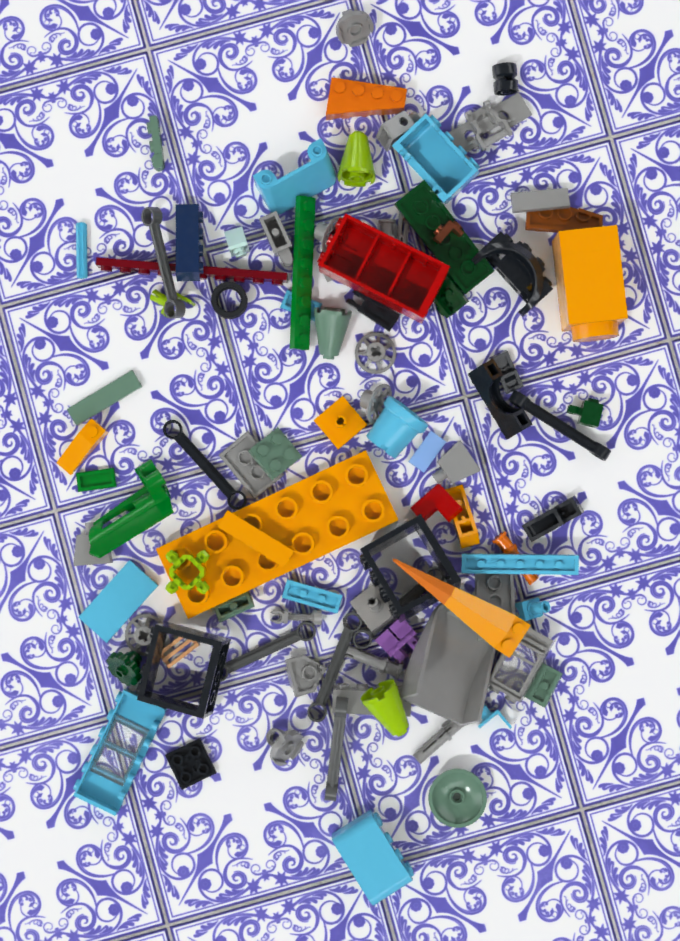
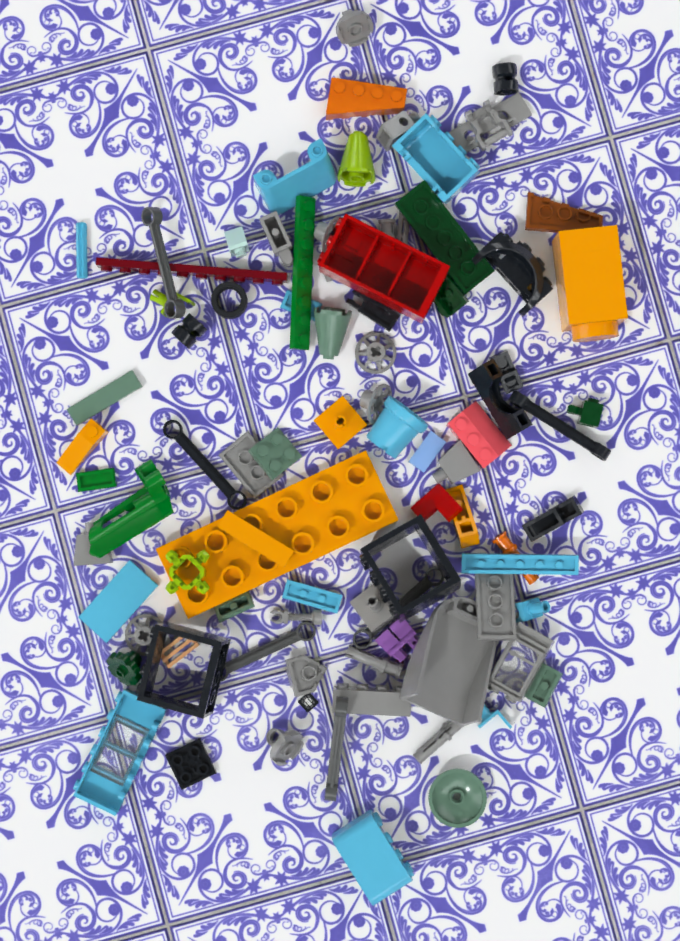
(156, 144): sand green hinge -> none
(188, 242): dark blue brick -> none
(189, 331): none -> black wheel
(308, 702): none -> black sticker
(334, 667): dark grey piece -> none
(387, 707): lime cone -> none
(442, 231): copper bracket -> none
(479, 435): none -> coral slope
(492, 623): light orange plate -> none
(540, 200): light grey tile -> none

